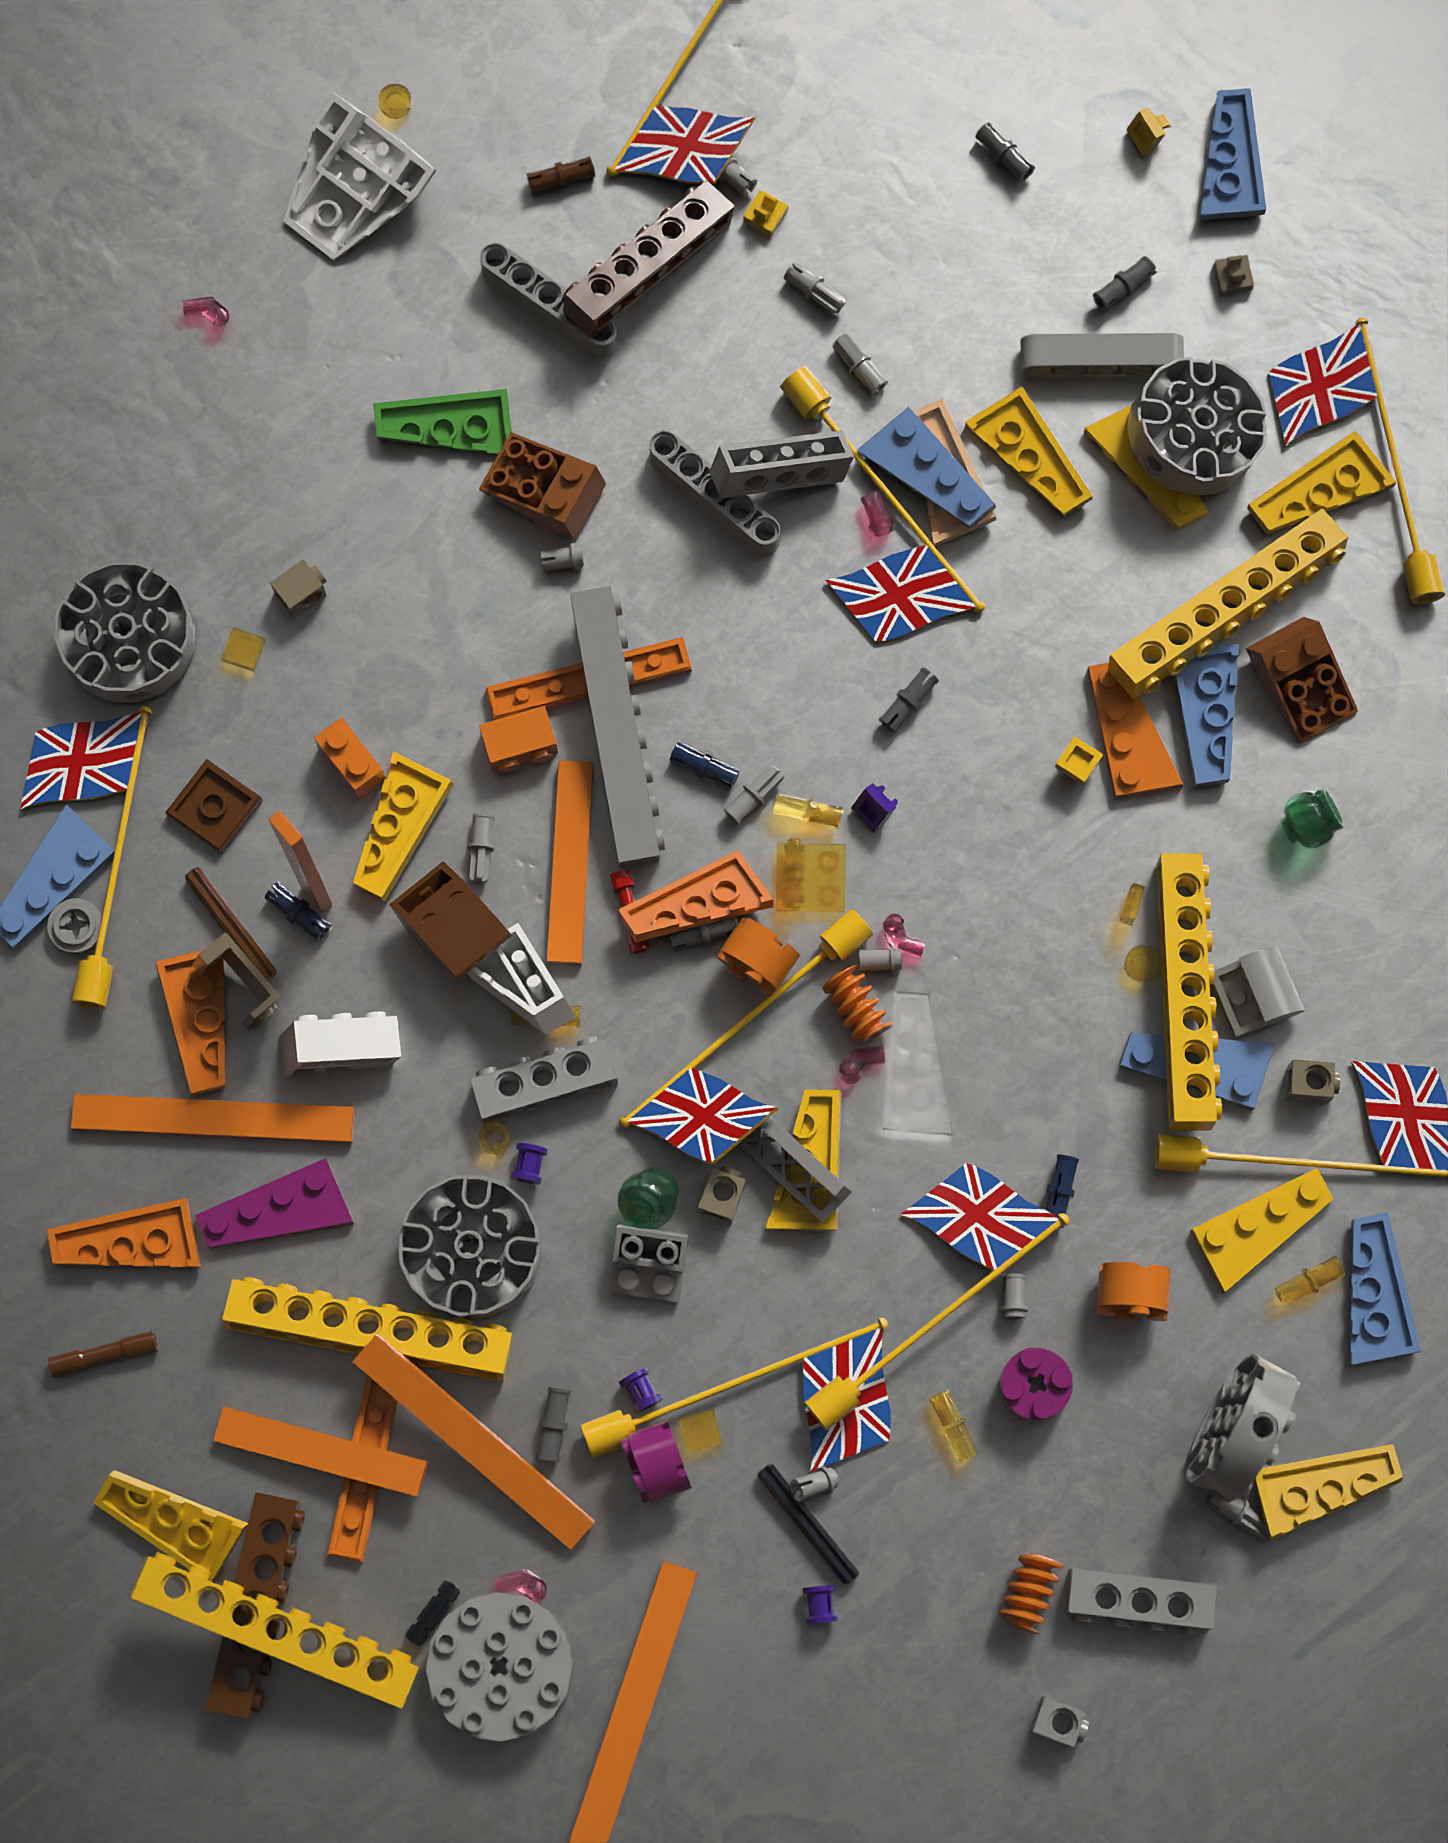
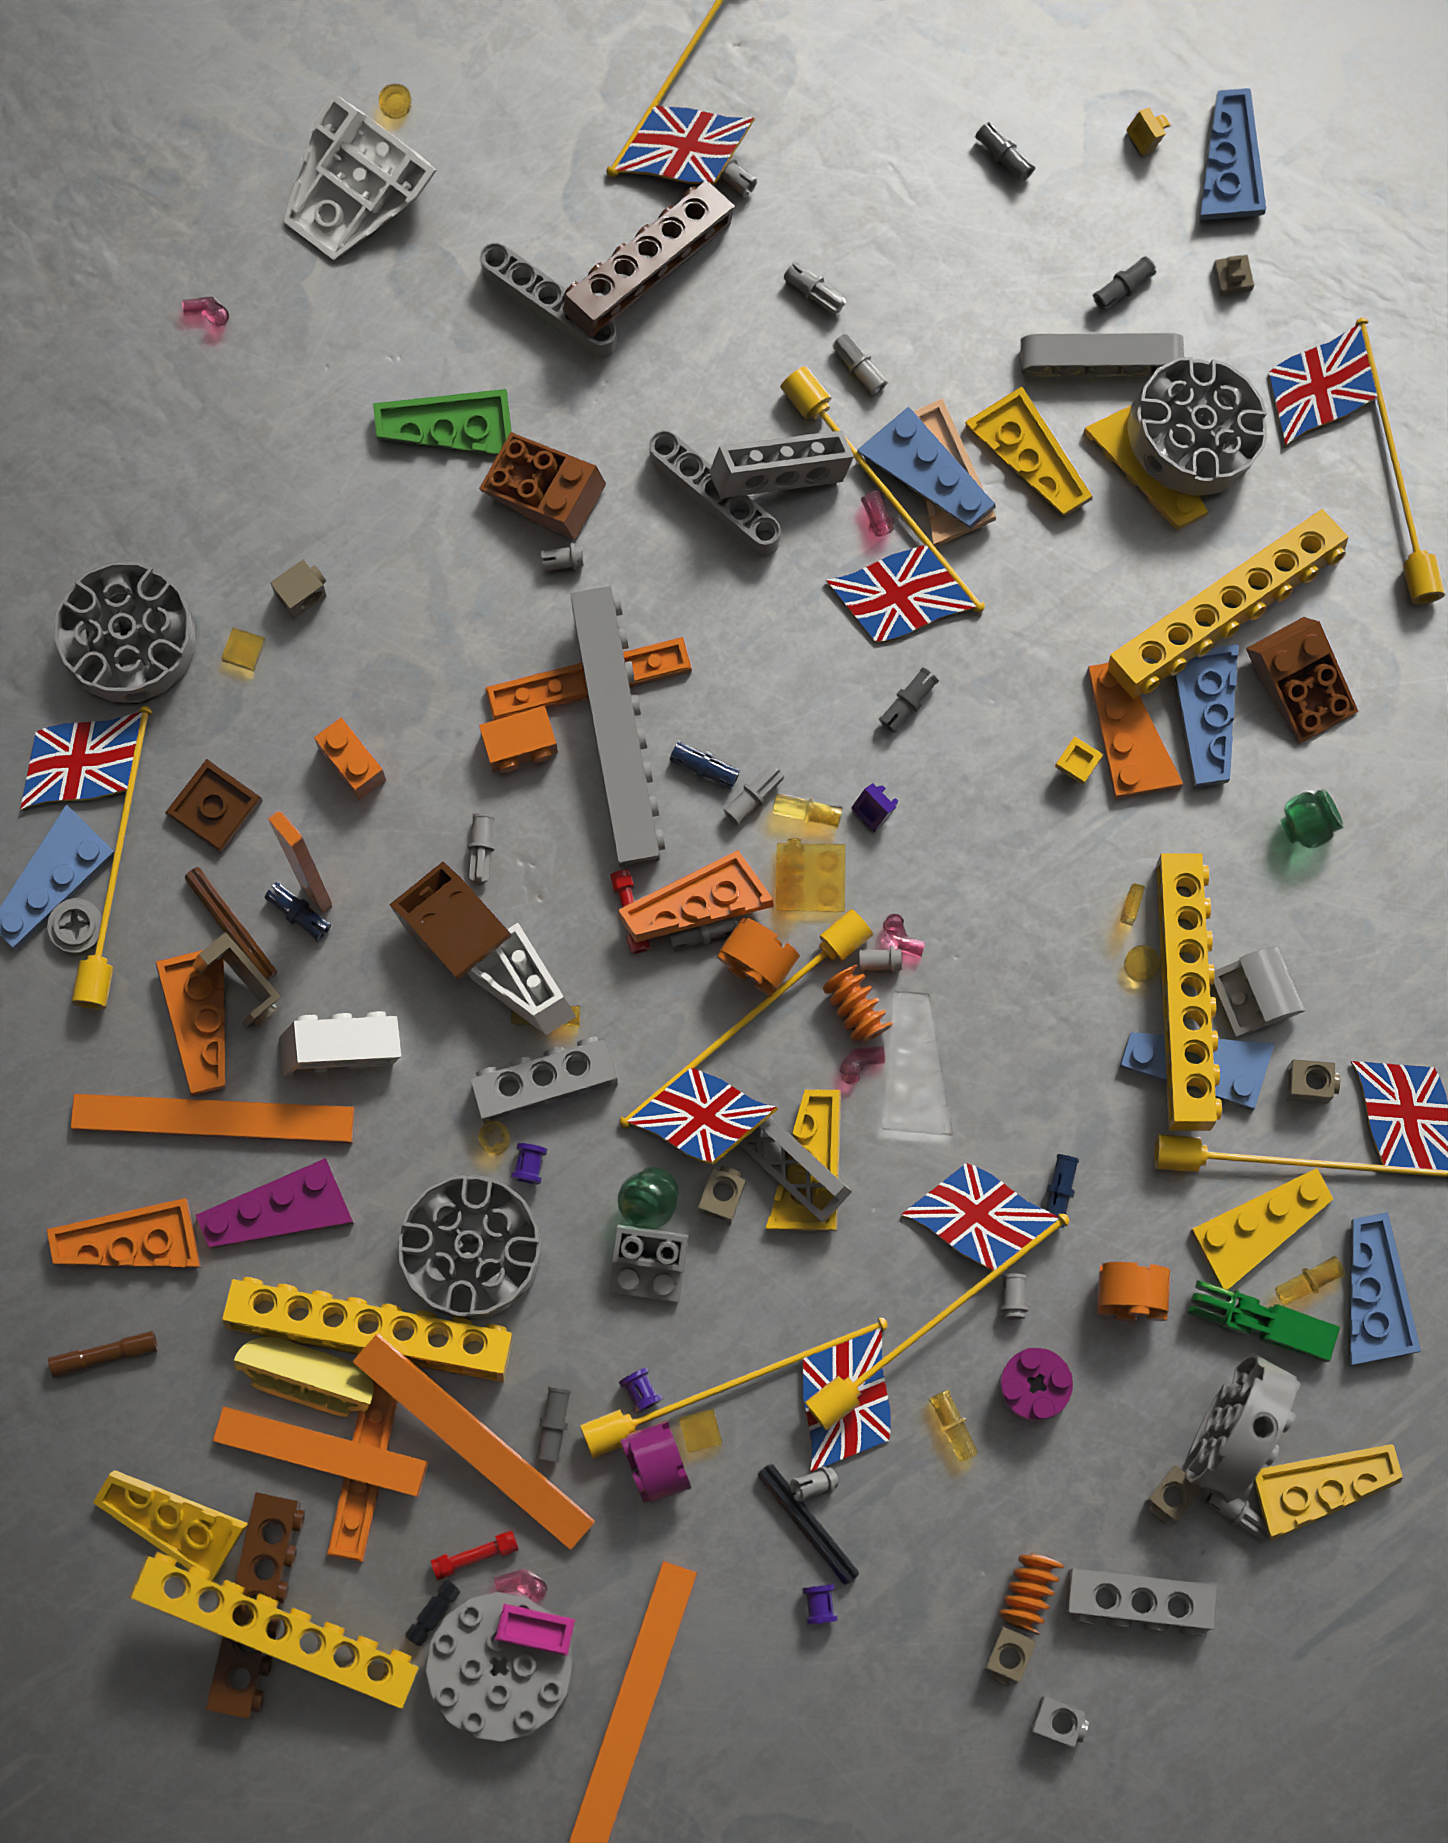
(305, 1375): none -> light yellow brick
(403, 816): yellow wing -> none
(445, 1566): none -> red bar
(535, 1629): none -> dark pink tile
(561, 175): reddish brown pin -> none
(570, 863): orange tile -> none
(765, 213): yellow tile -> none
(1021, 1644): none -> dark tan brick
(1174, 1479): none -> dark tan brick
(1282, 1326): none -> green arm
(1327, 482): yellow wing -> none

